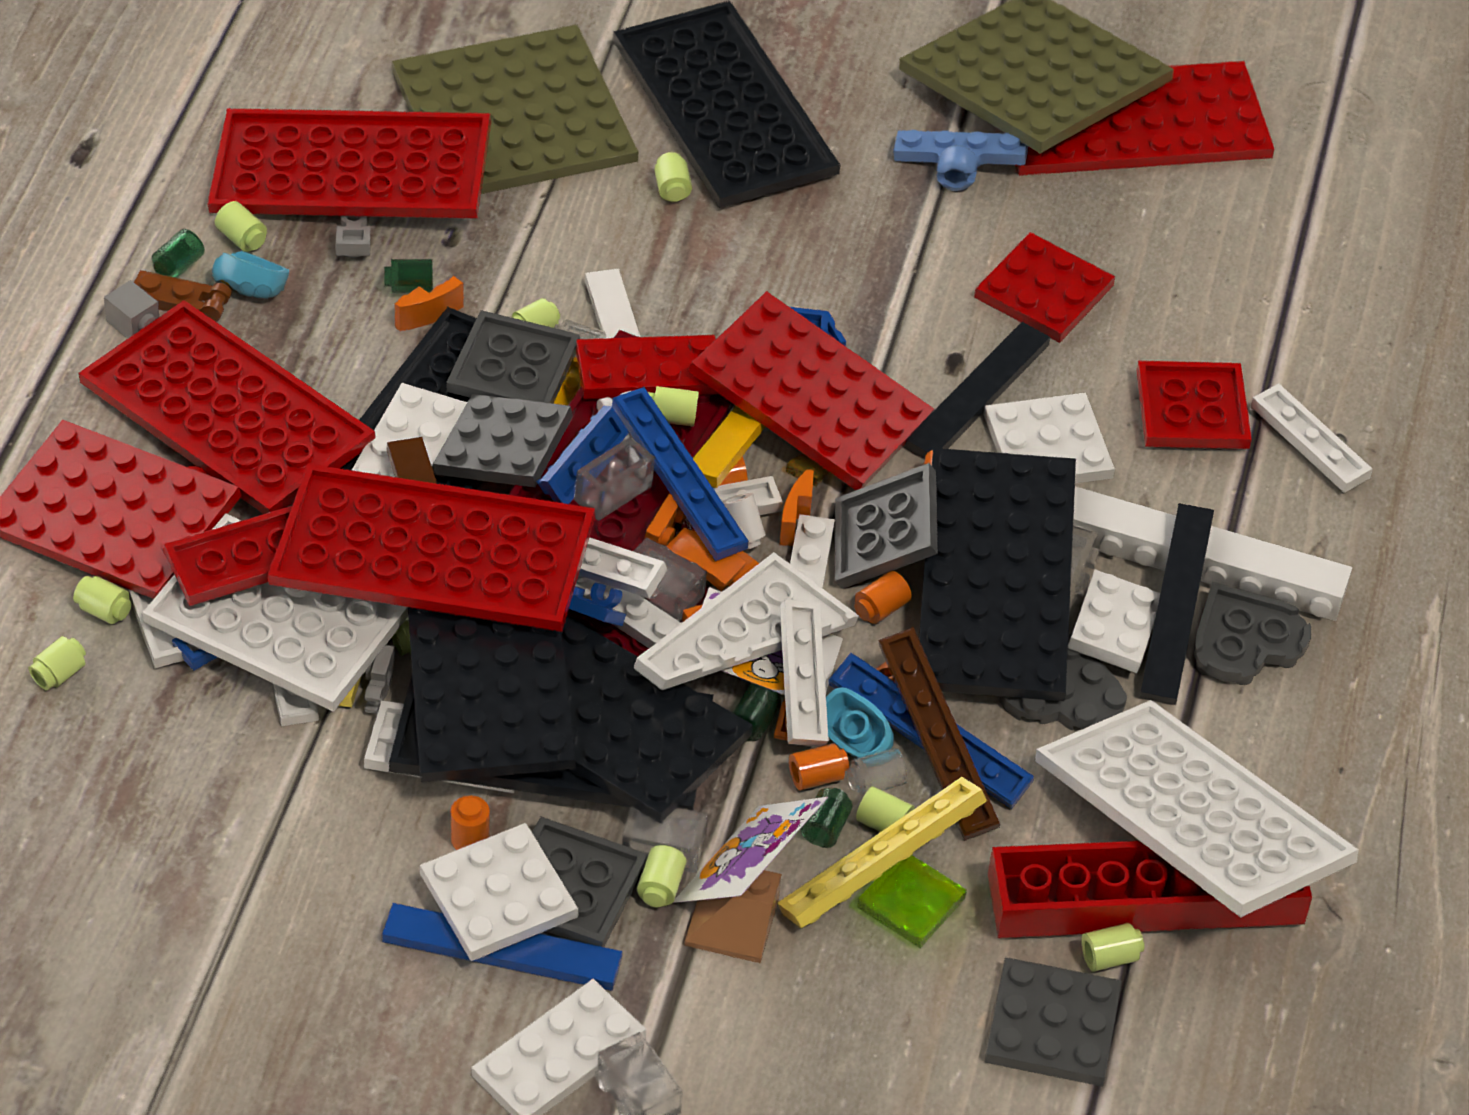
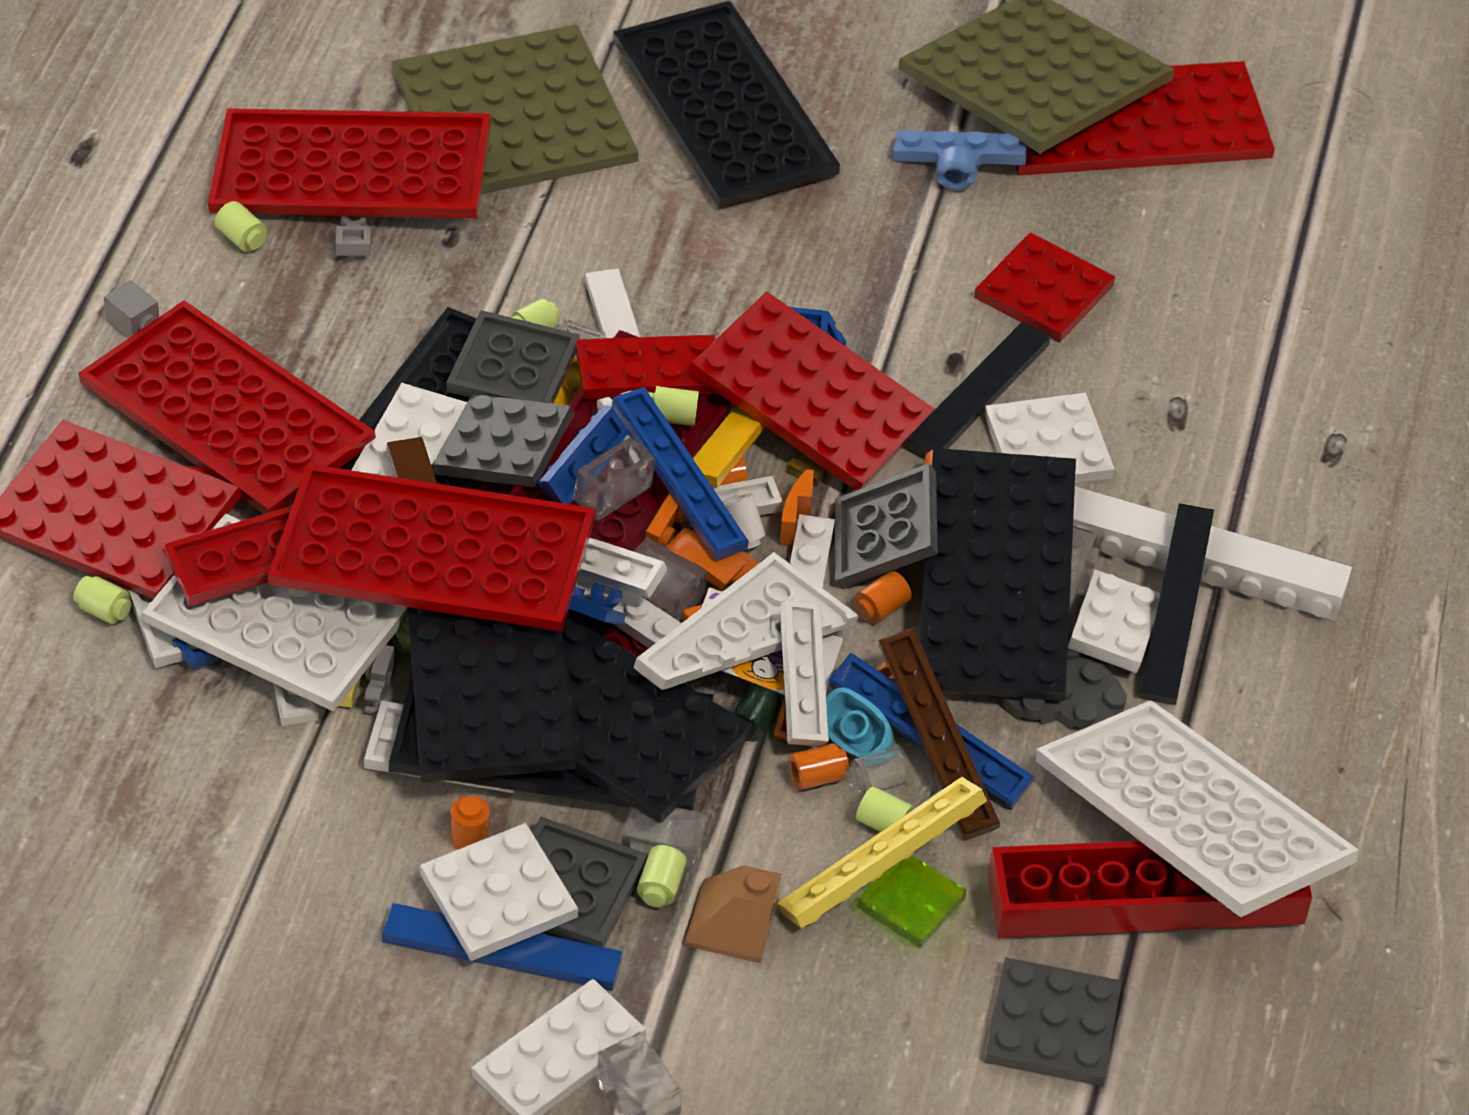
(57, 663): yellowish green brick -> none
(171, 291): dark orange plate -> none
(178, 254): clear green brick -> none
(250, 274): medium azure piece -> none
(408, 274): clear green brick -> none
(425, 308): orange slope -> none
(672, 177): yellowish green brick -> none
(749, 850): sticker -> none
(829, 819): clear green brick -> none
(1112, 946): yellowish green brick -> none
(1193, 404): red plate -> none
(1245, 632): dark grey plate -> none
(1311, 438): white plate -> none

